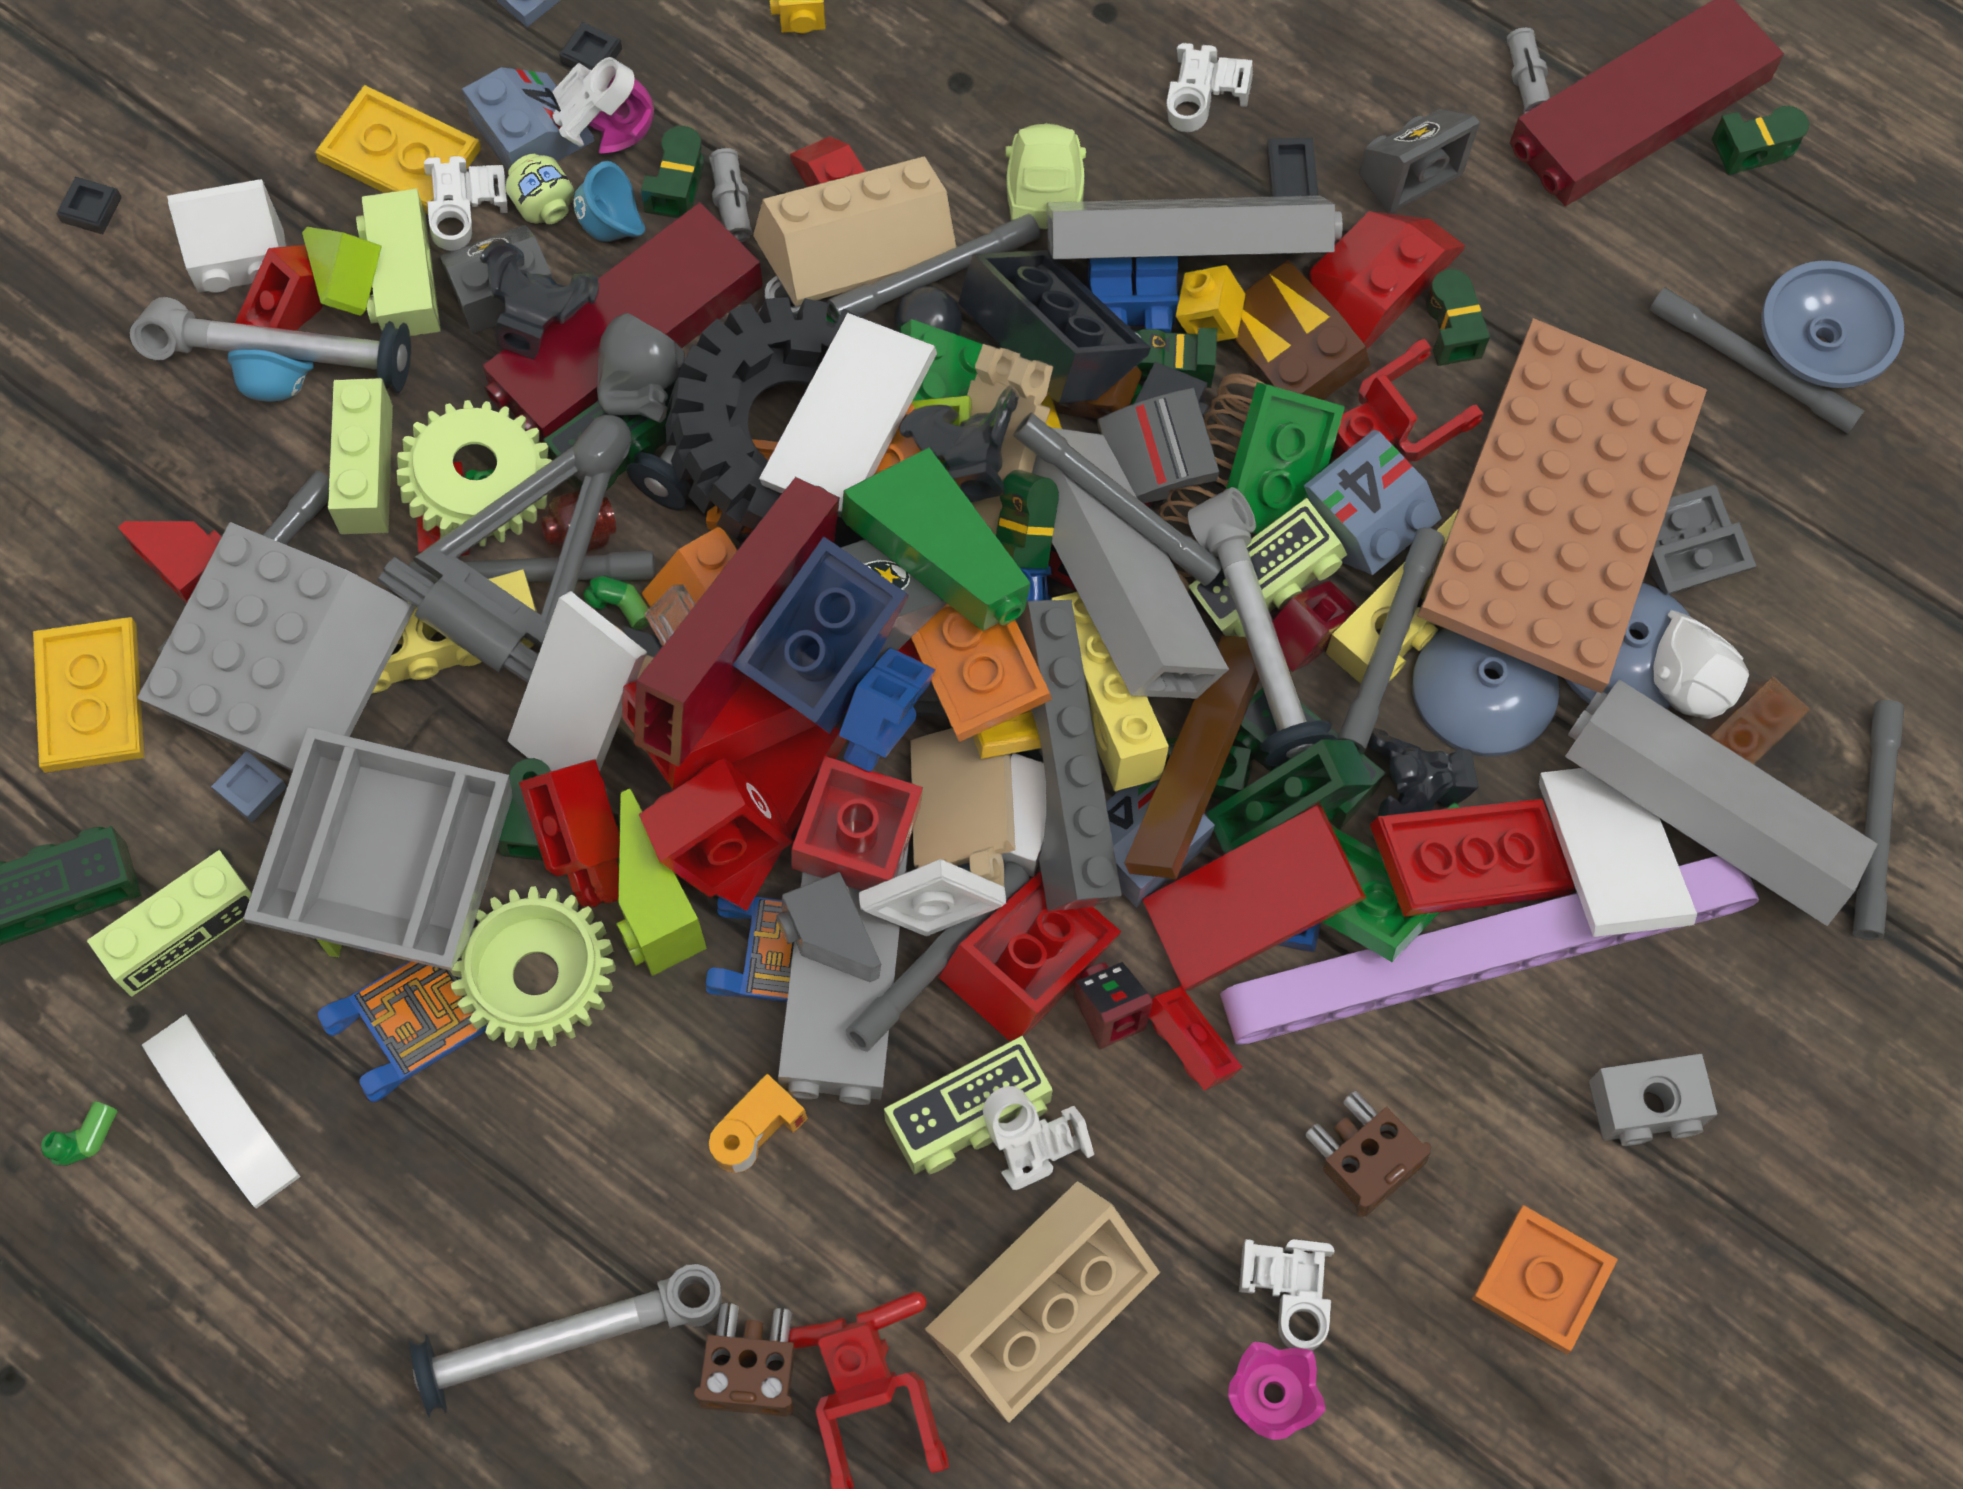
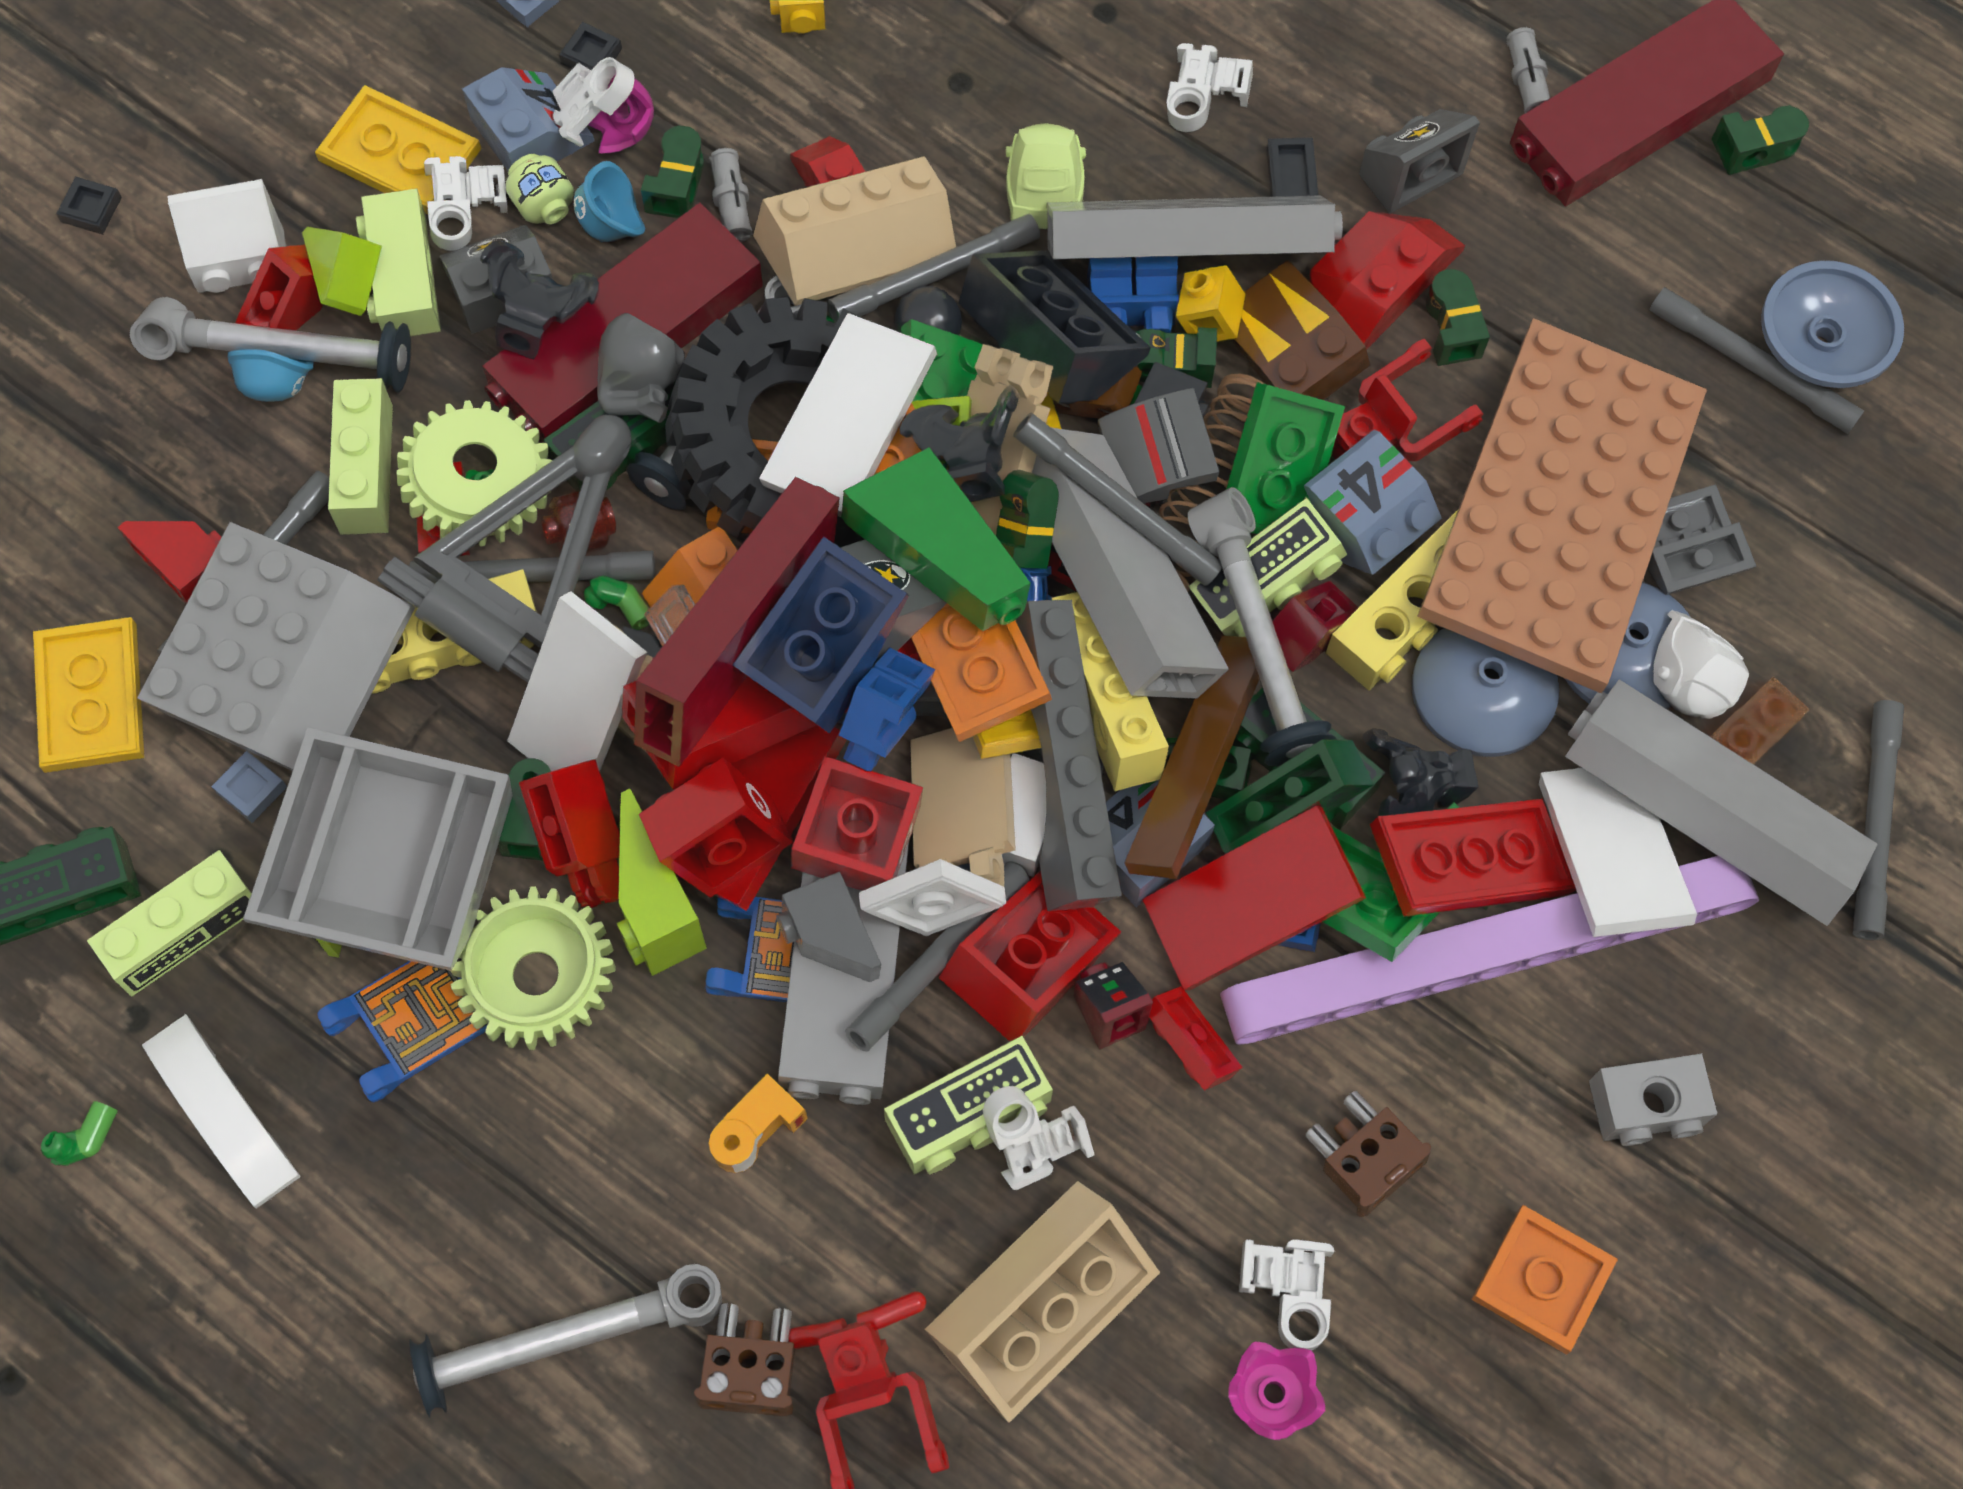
(1416, 571): dark grey piece -> none

